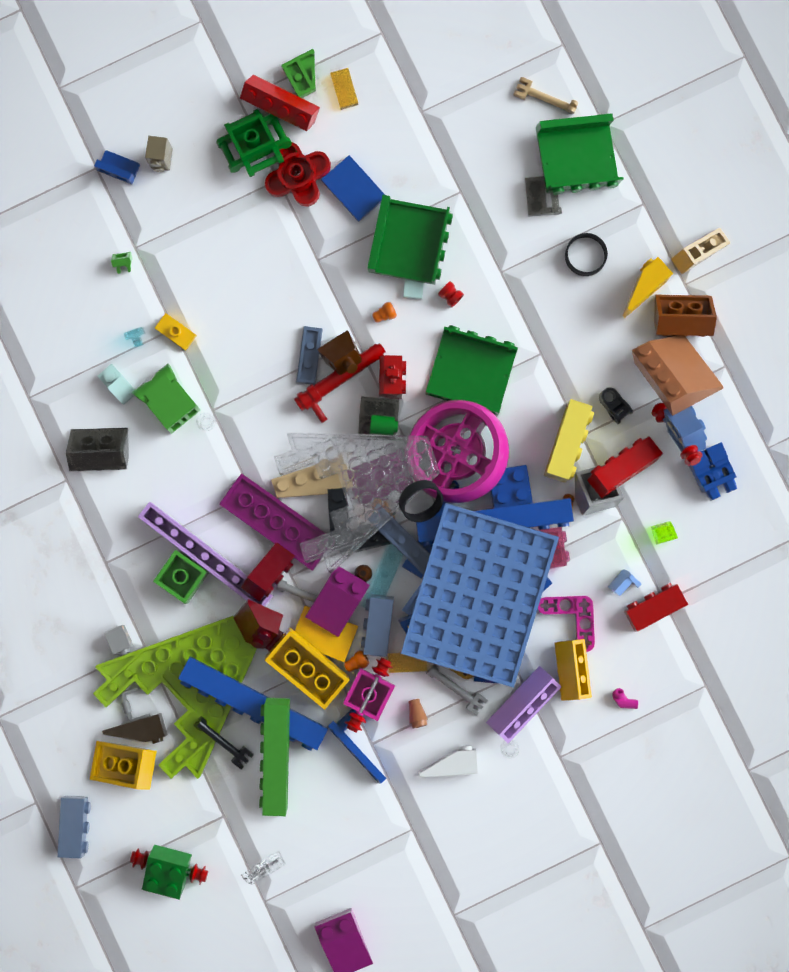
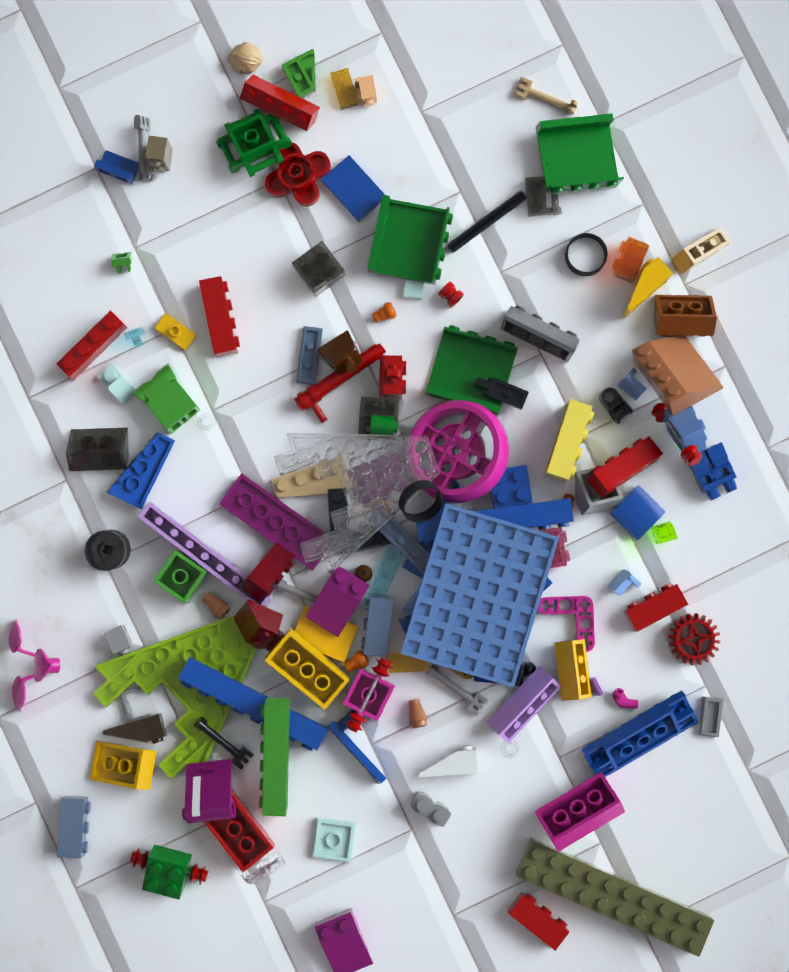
(42, 665): none -> dark pink plant
(91, 345): none -> red brick
(96, 550): none -> black wheel
(140, 475): none -> blue wing
(143, 124): none -> light grey hinge
(209, 793): none -> magenta door
(217, 606): none -> nougat cone
(218, 316): none -> red brick
(242, 836): none -> red brick
(245, 58): none -> tan hair
(318, 269): none -> clear smoke brick
(333, 839): none -> light aqua tile
(366, 90): none -> light nougat brick
(425, 806): none -> light grey brick
(486, 221): none -> black axle
(503, 392): none -> black hinge
(525, 669): none -> black arm
(538, 920): none -> red brick
(539, 333): none -> dark grey slope
(580, 811): none -> dark pink brick
(595, 687): none -> medium lavender slope
(615, 897): none -> olive brick
(630, 259): none -> clear orange brick
(632, 385): none -> light blue tile
(638, 512): none -> blue slope
(640, 735): none -> blue slope
(697, 647): none -> red gear
(711, 716): none -> light grey tile

